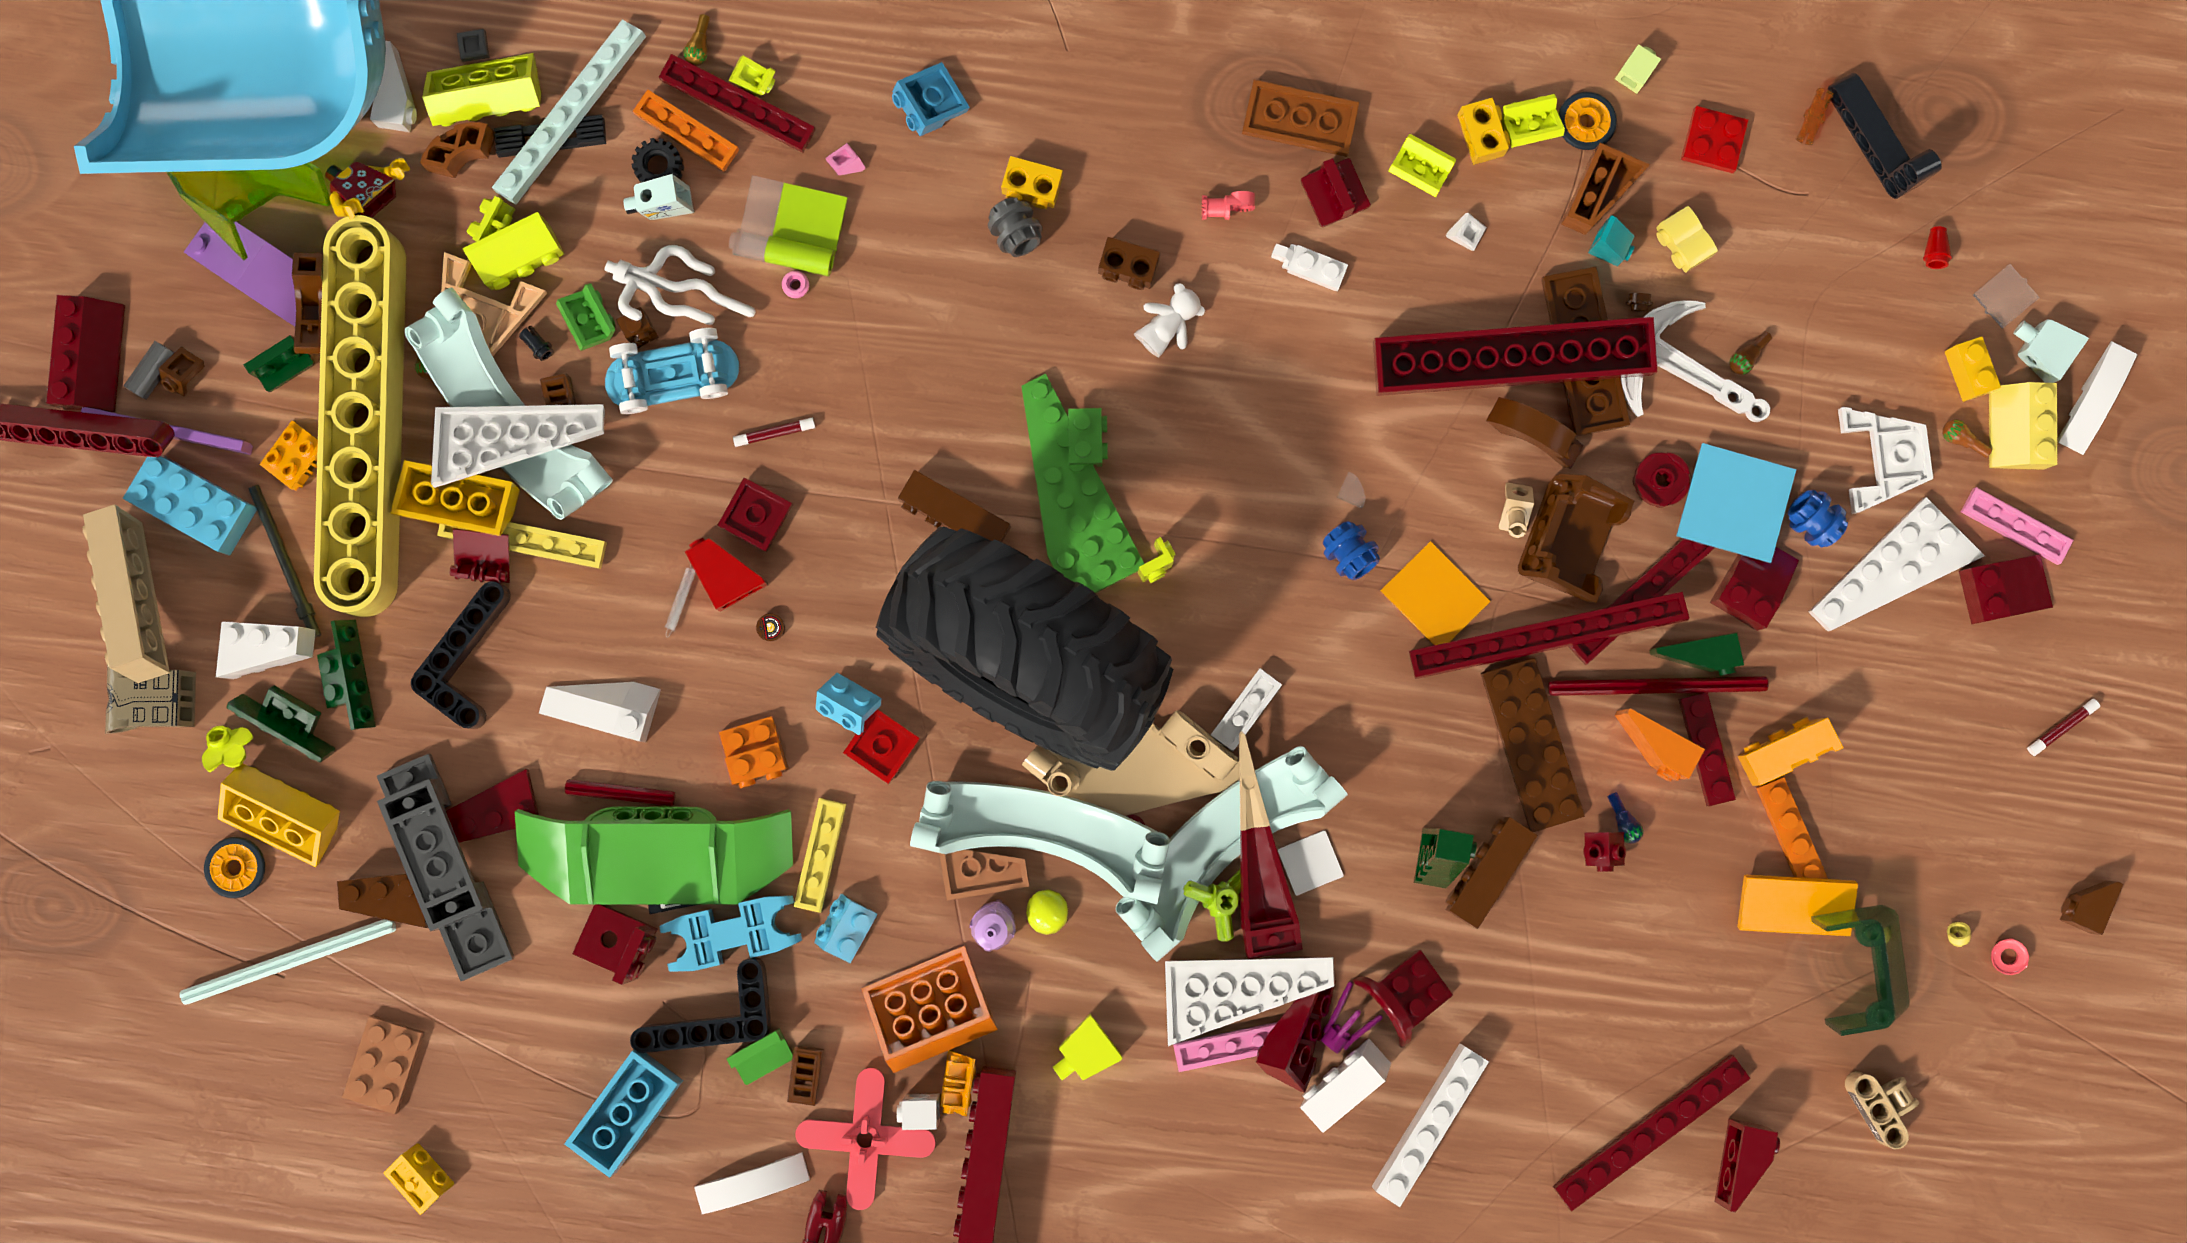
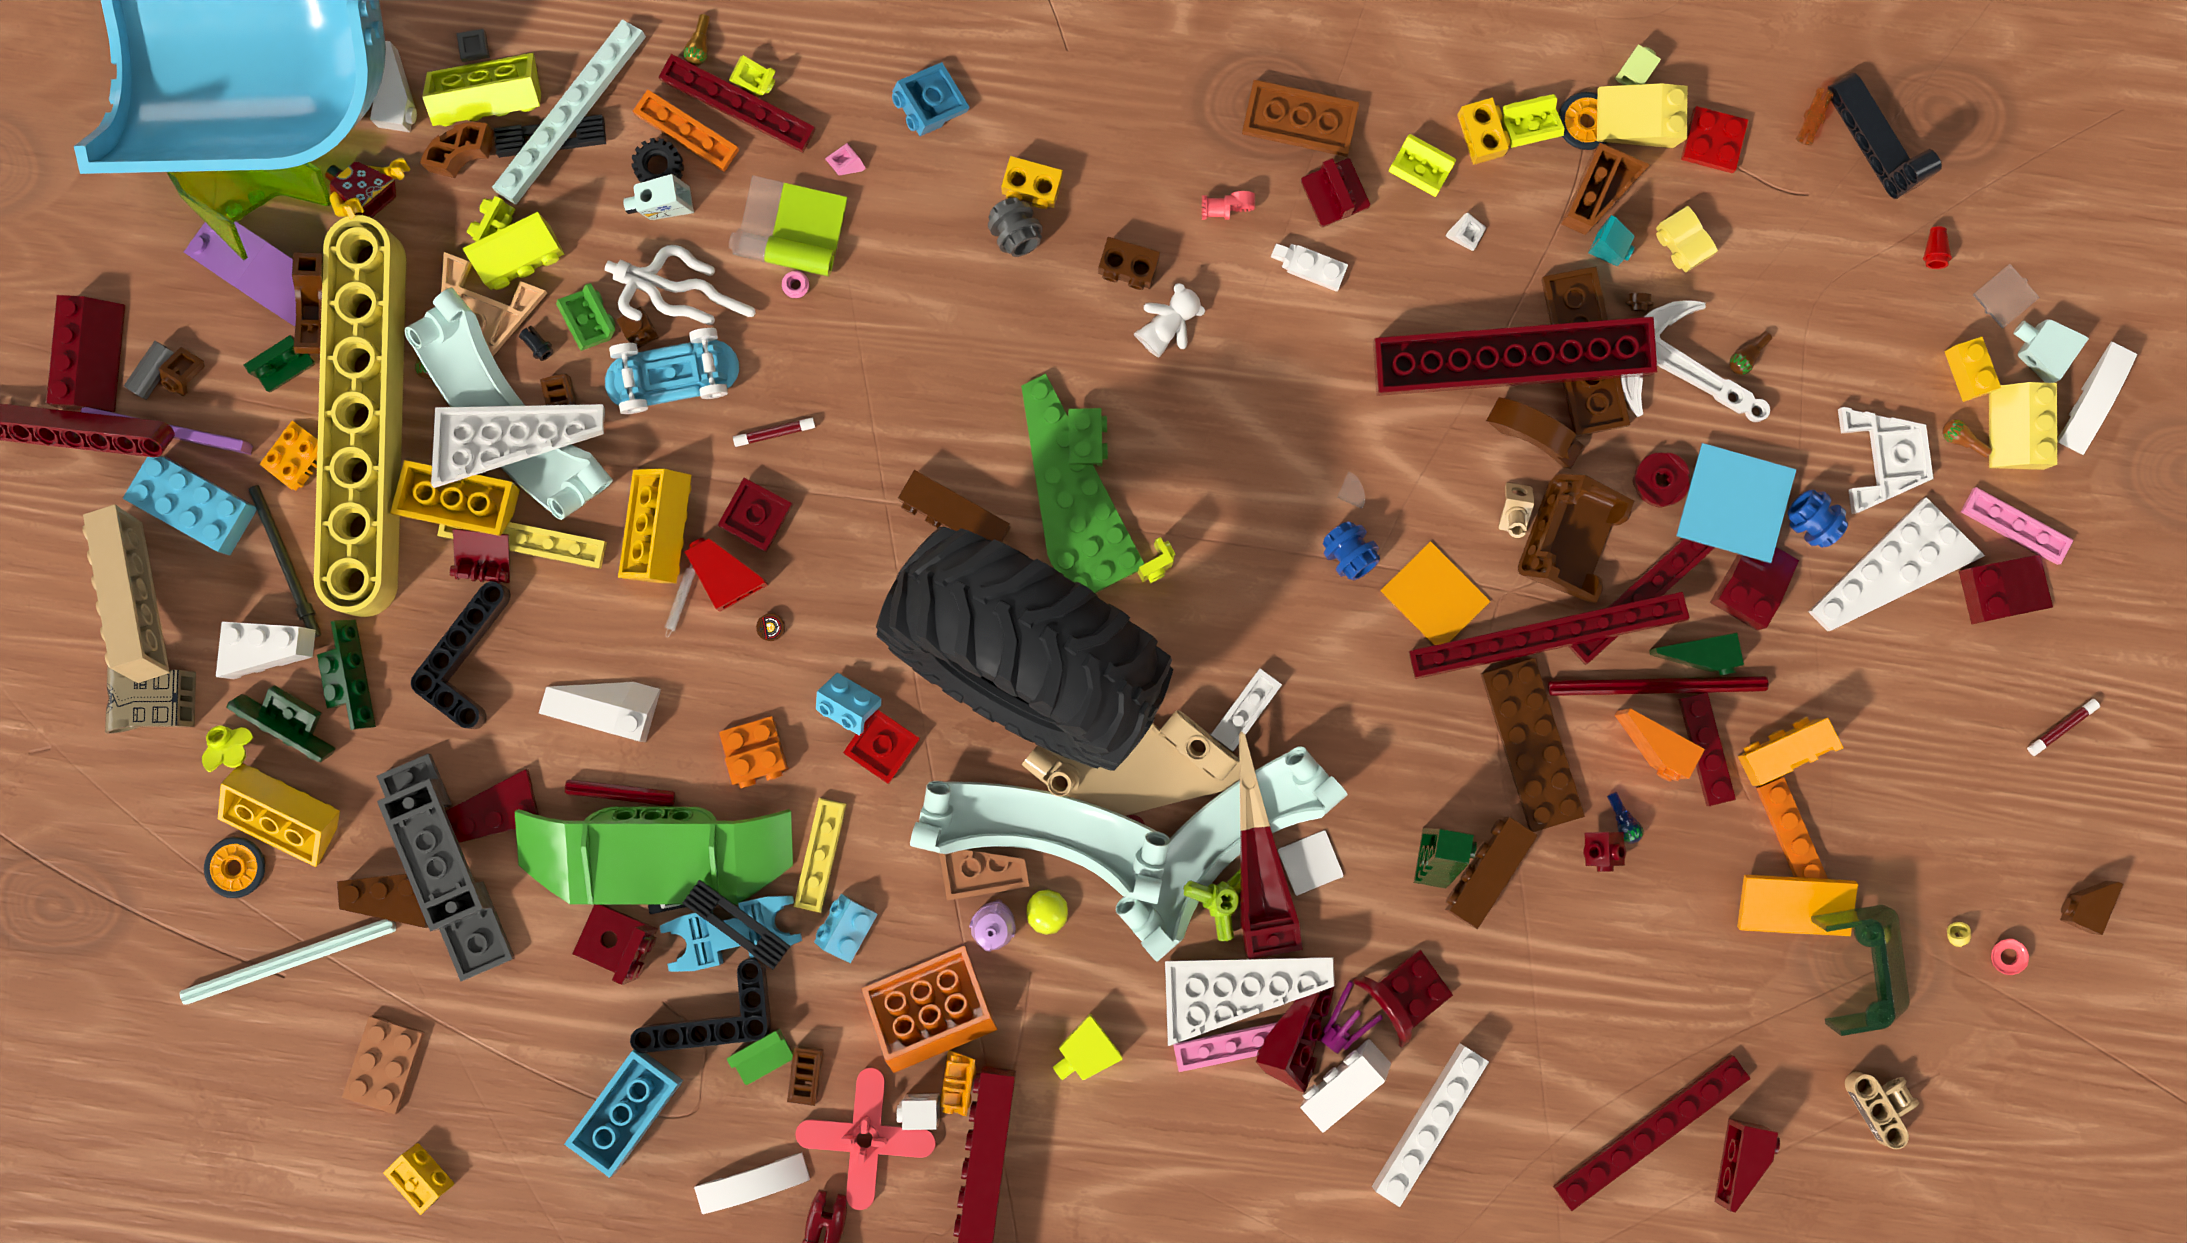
(655, 525): none -> yellow slope
(703, 901): none -> black container
(1642, 114): none -> light yellow slope

